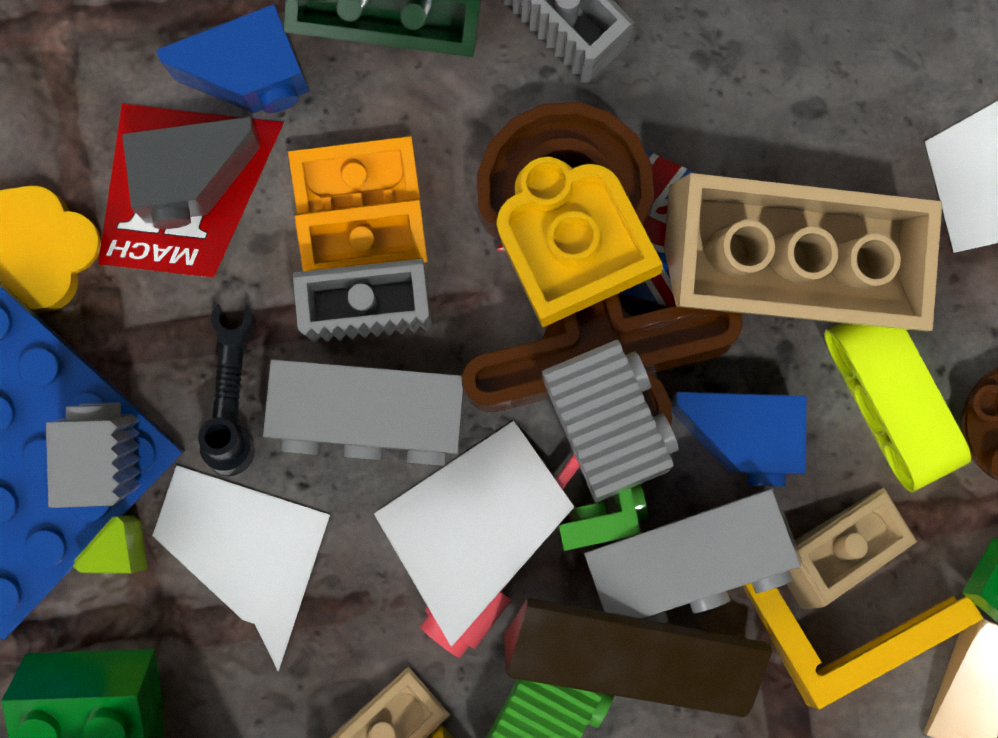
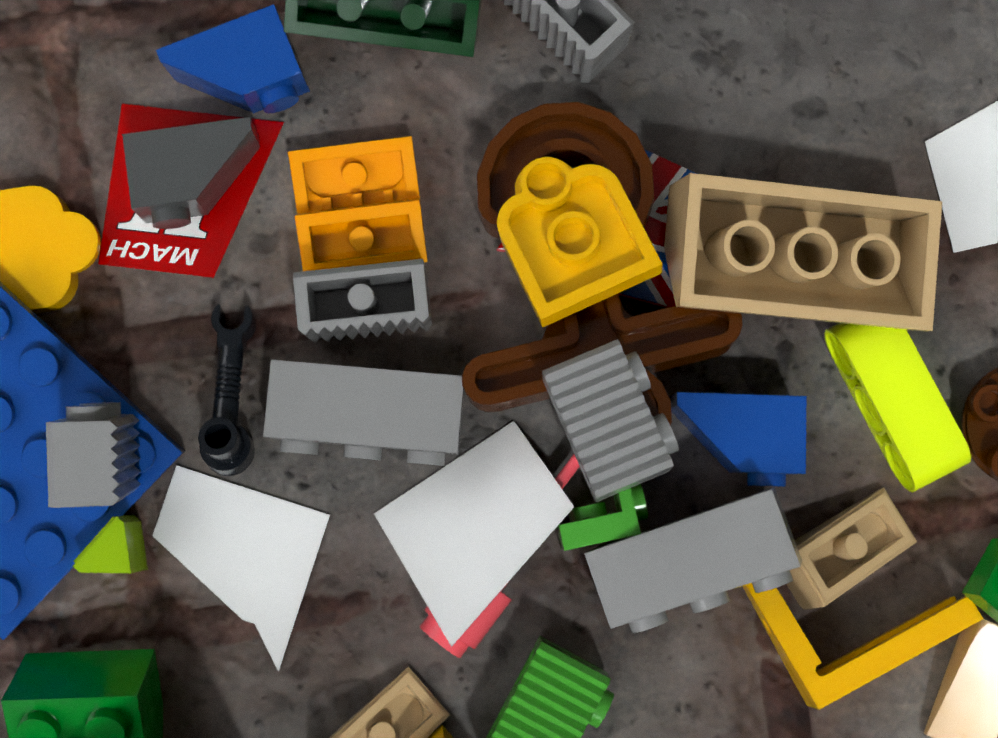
(634, 658): dark brown slope -> none

